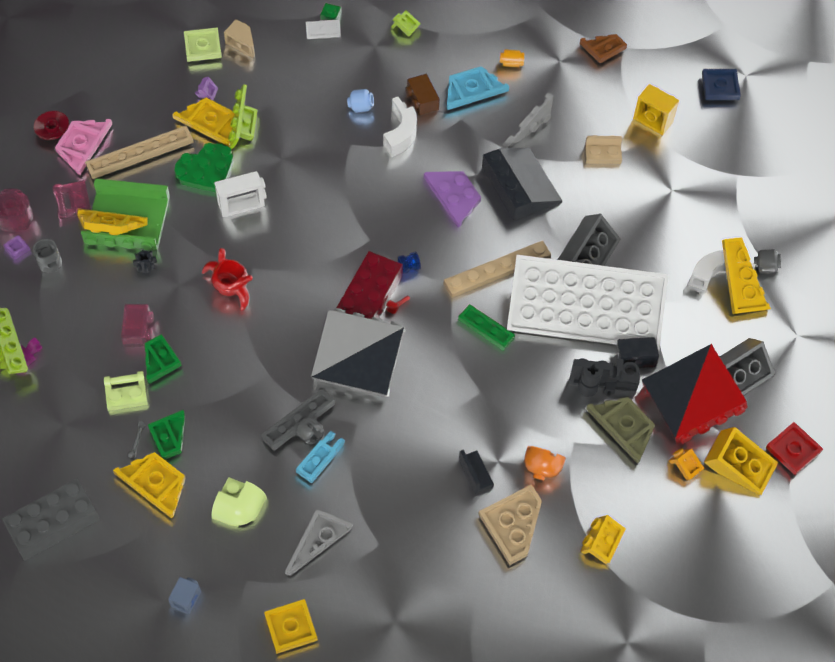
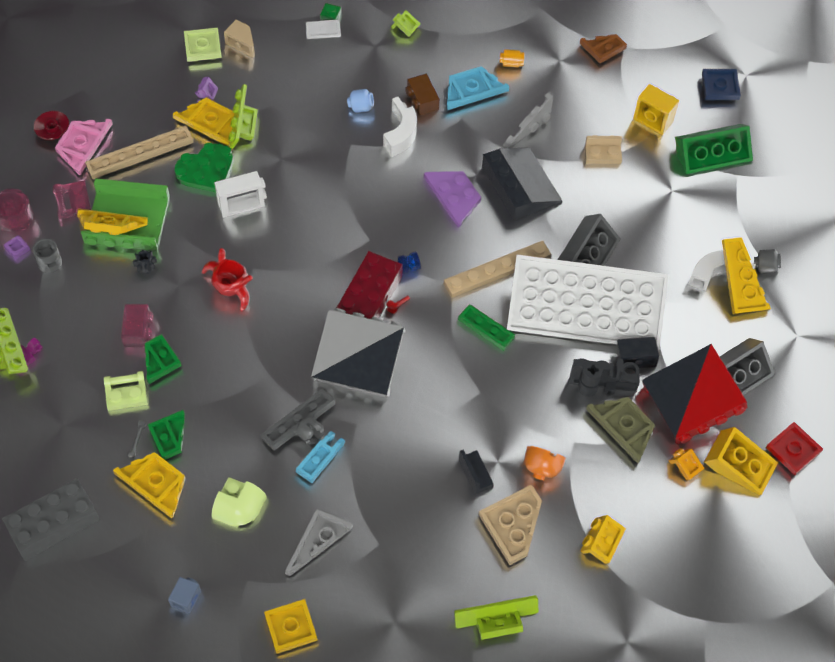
(497, 618): none -> lime bracket
(714, 148): none -> green slope

